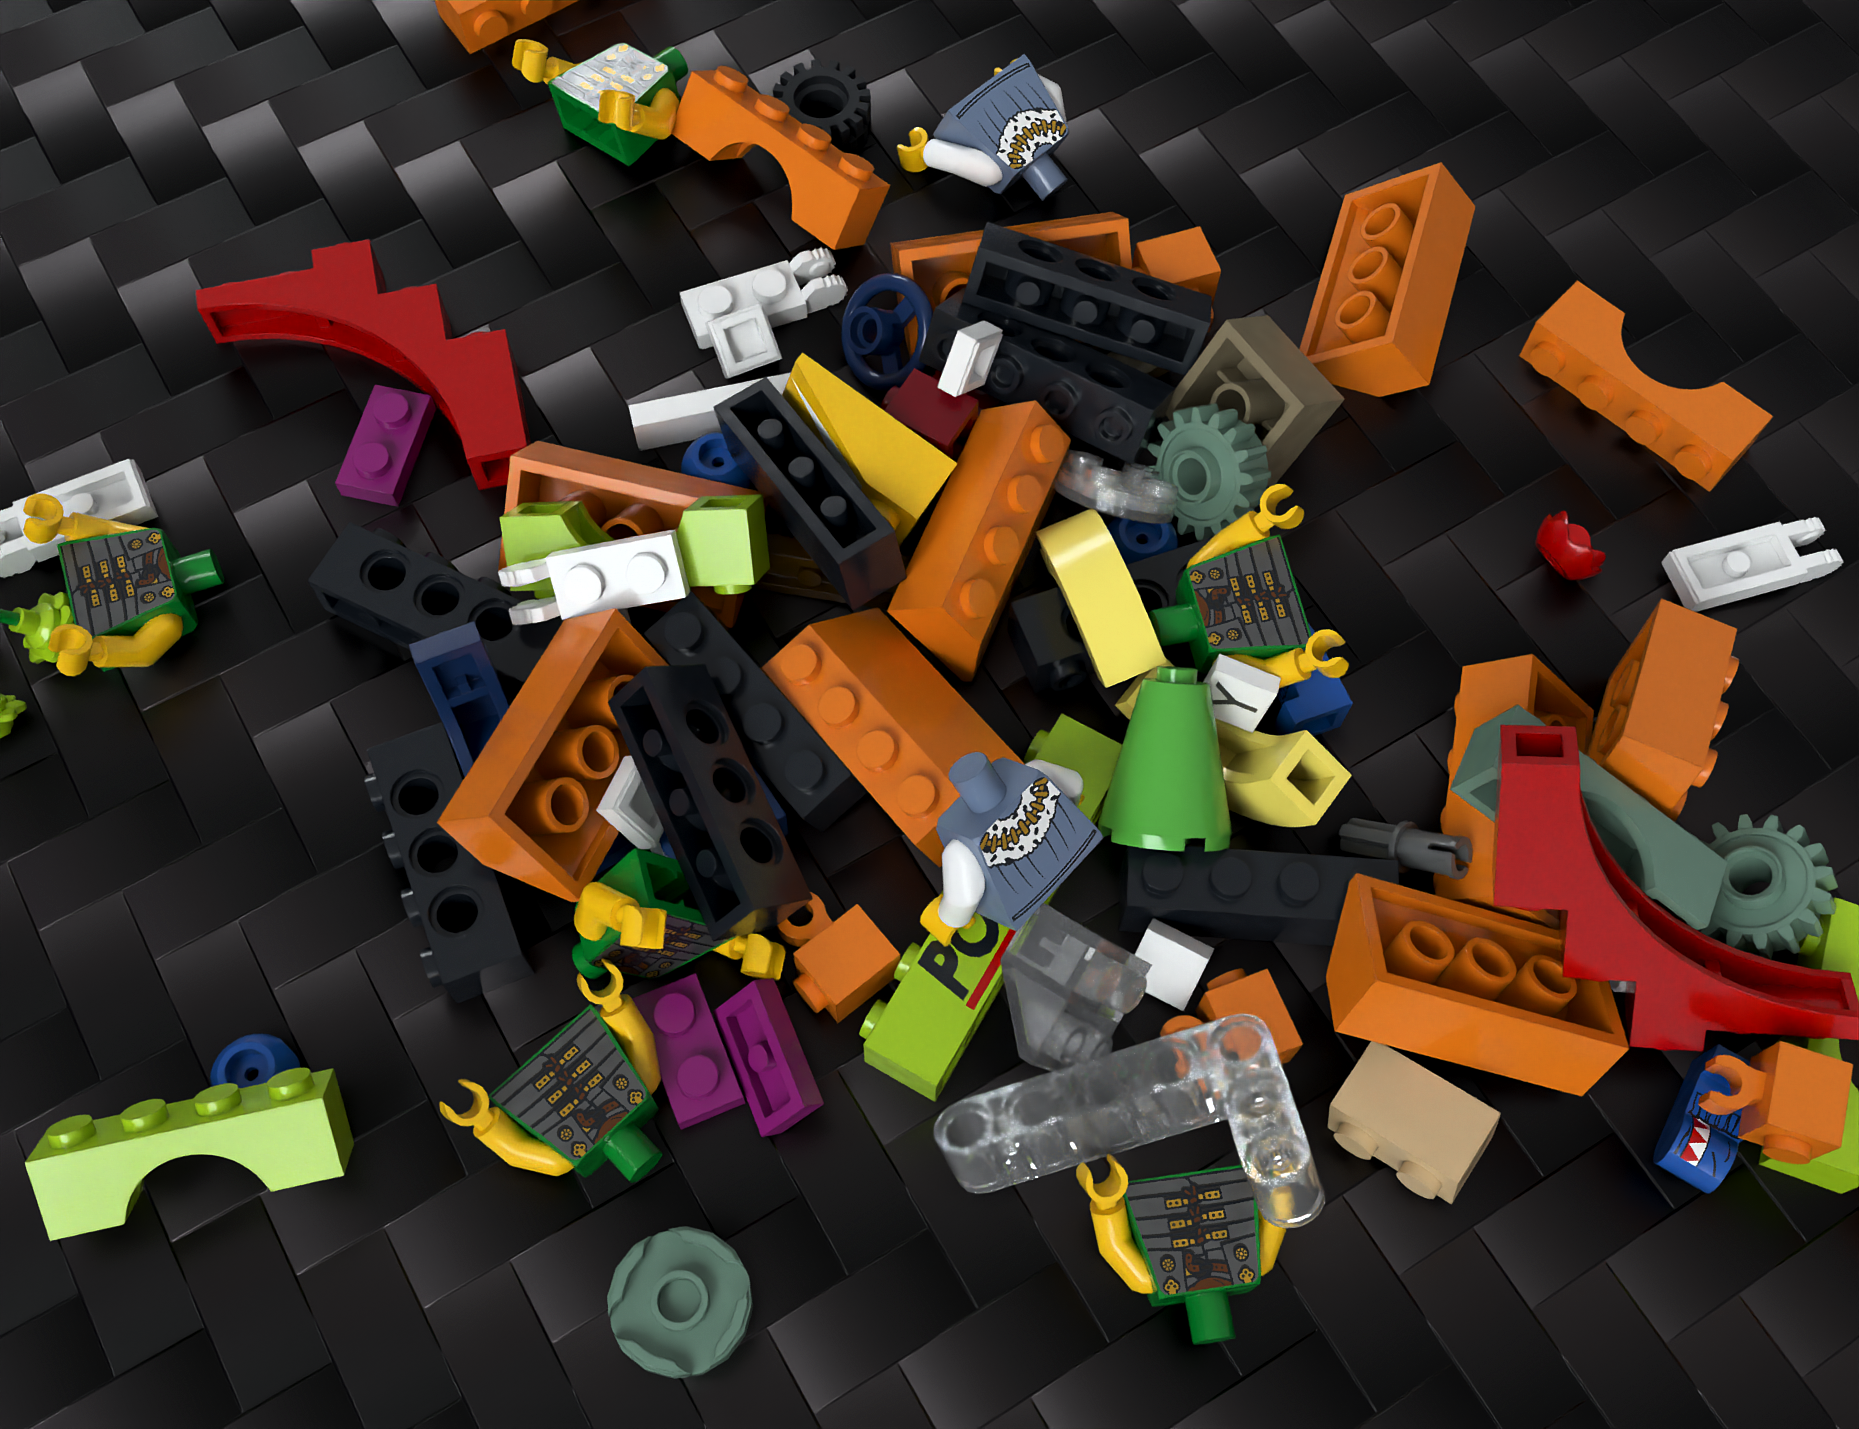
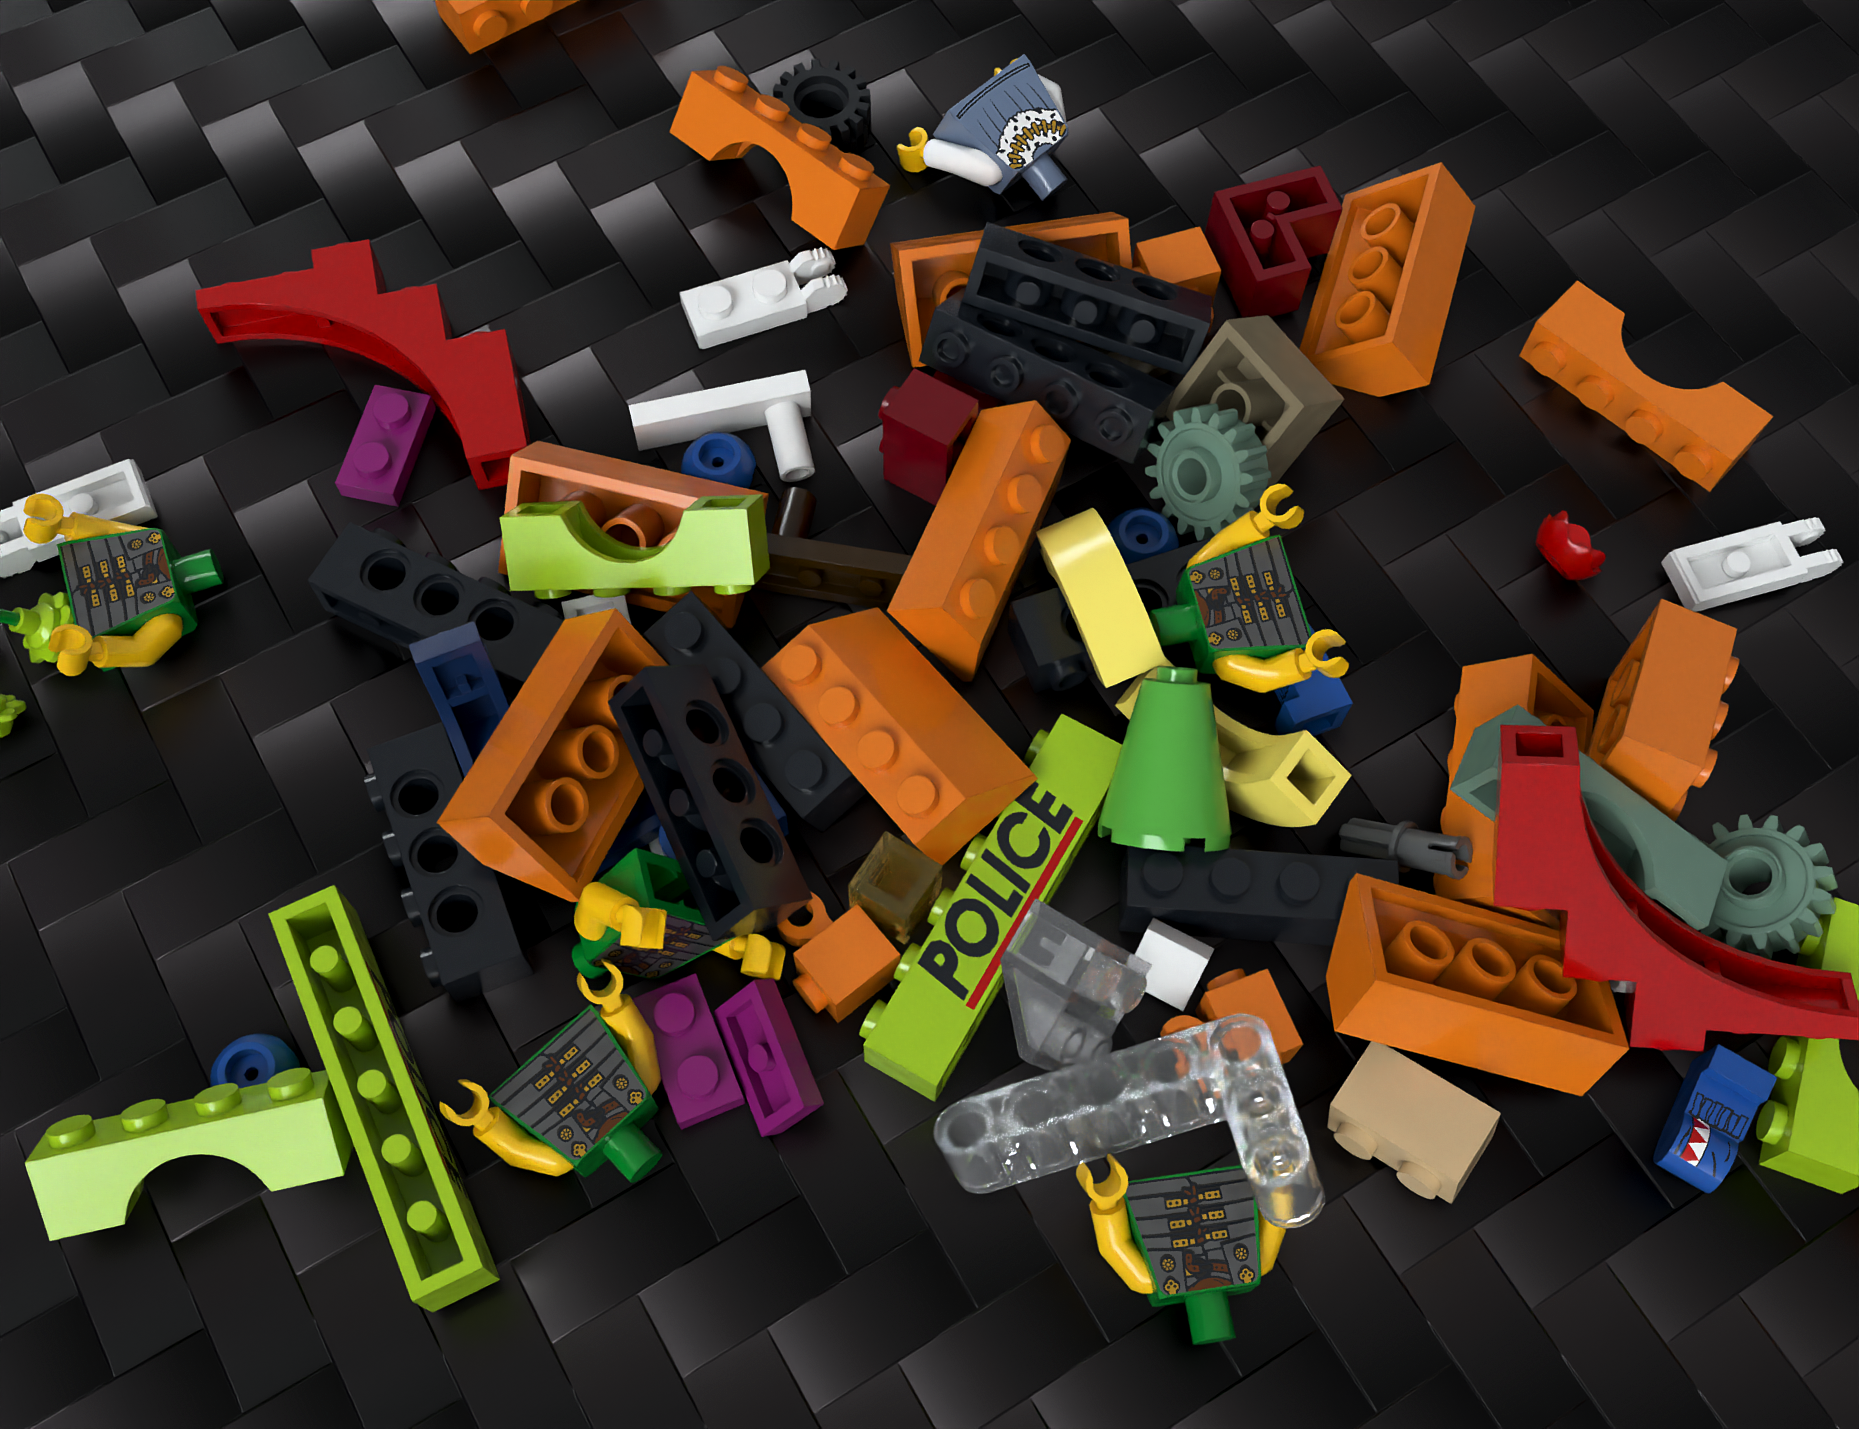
(384, 1101): none -> lime brick
(601, 577): white hinge -> none
(613, 99): torso -> none
(630, 807): white tile -> none
(680, 1302): sand green tile -> none
(743, 340): white tile -> none
(811, 493): black brick -> none
(877, 451): yellow slope -> none
(882, 331): dark blue piece -> none
(896, 886): none -> clear yellow brick
(970, 358): white tile -> none
(1007, 841): torso -> none
(1126, 494): clear tile -> none
(1240, 692): white tile -> none
(1266, 235): none -> dark red brick
(1788, 1100): orange brick -> none

